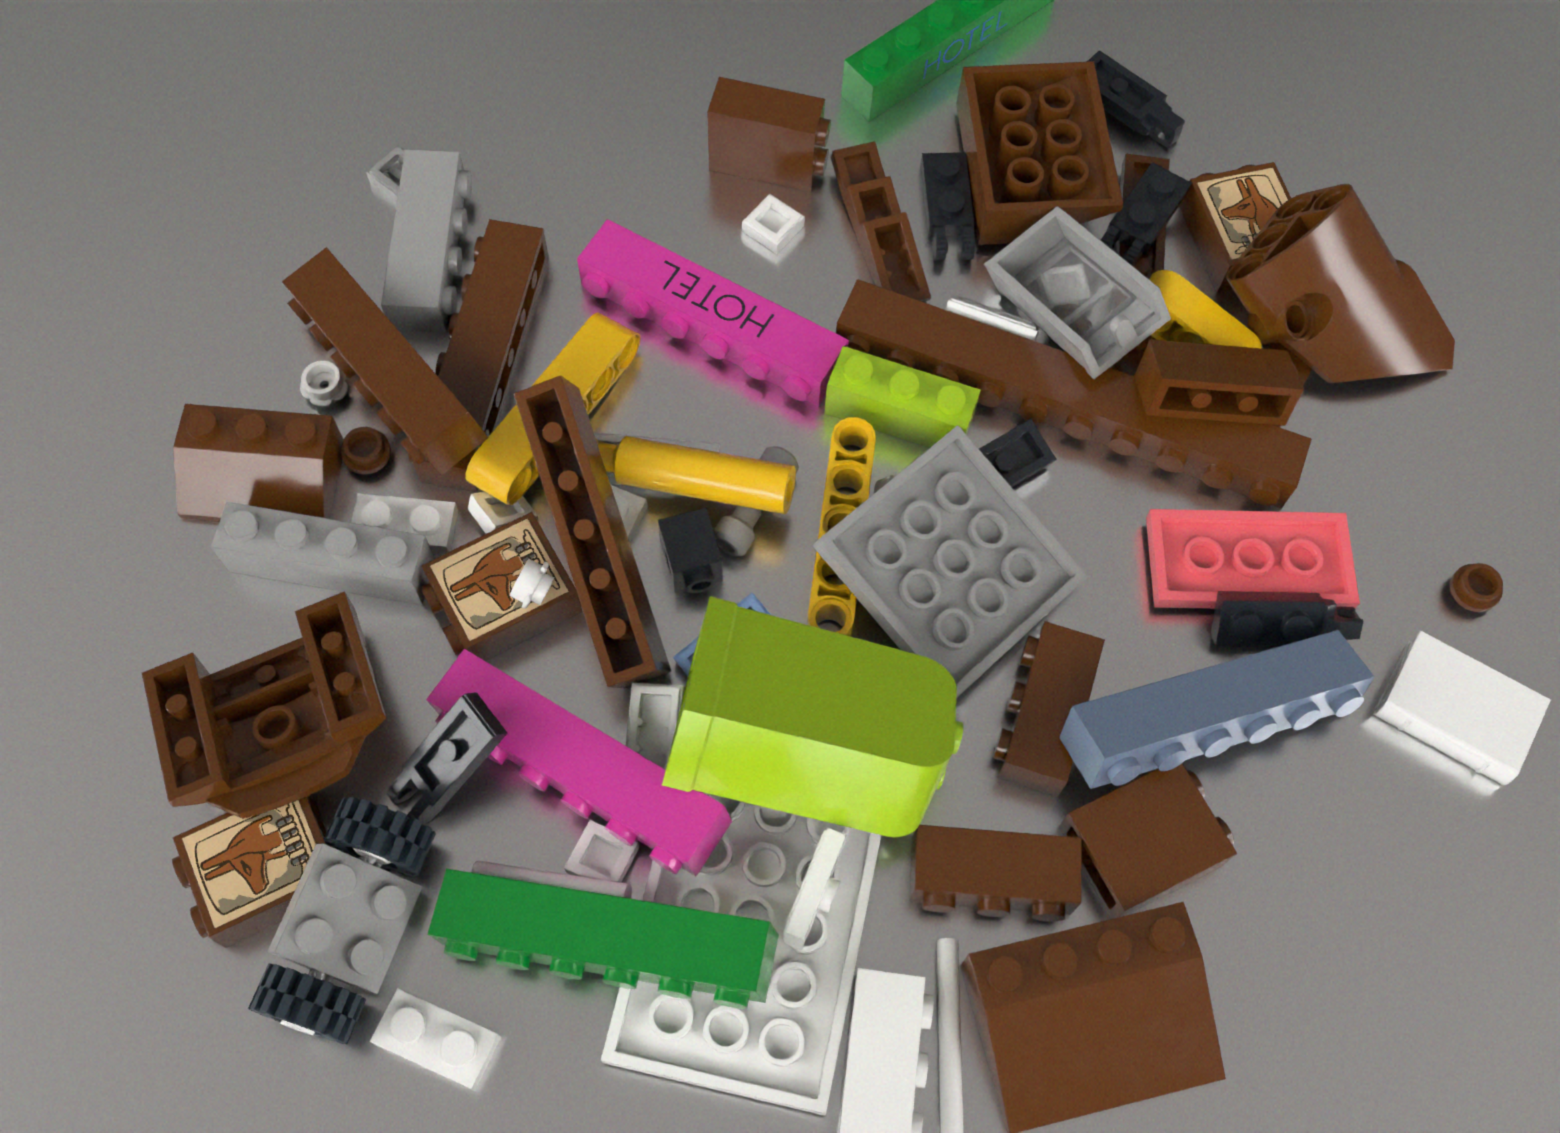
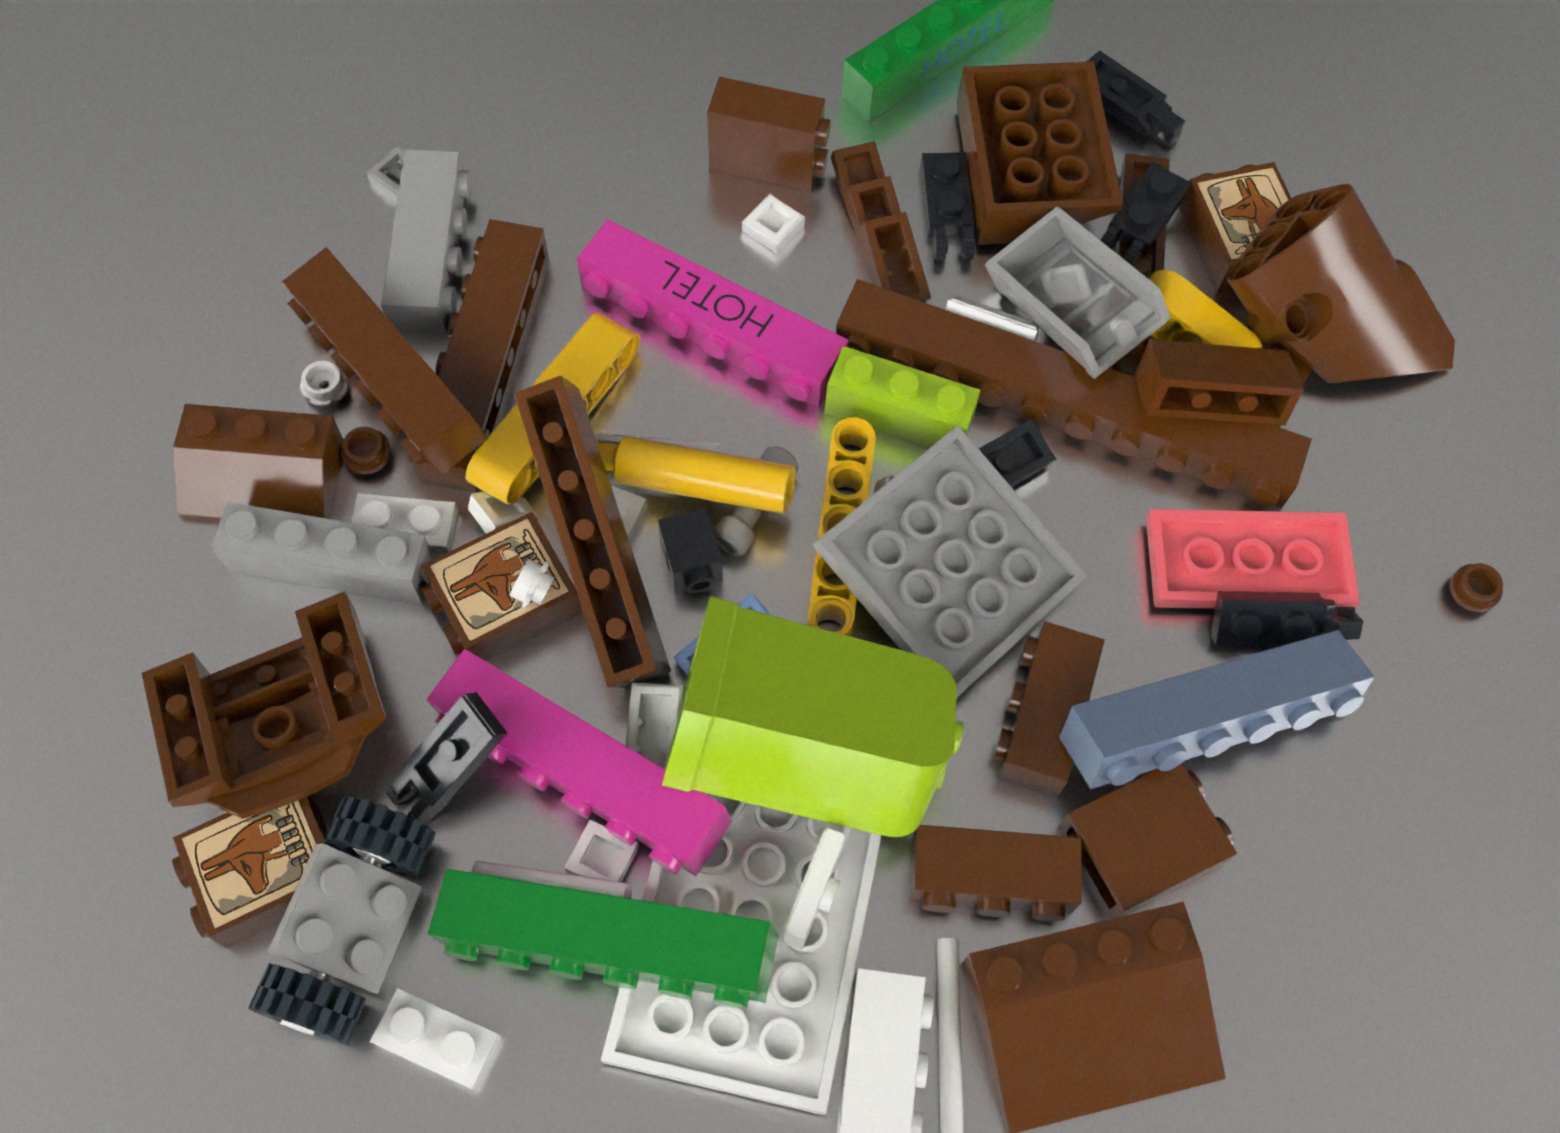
(1462, 708): white piece -> none

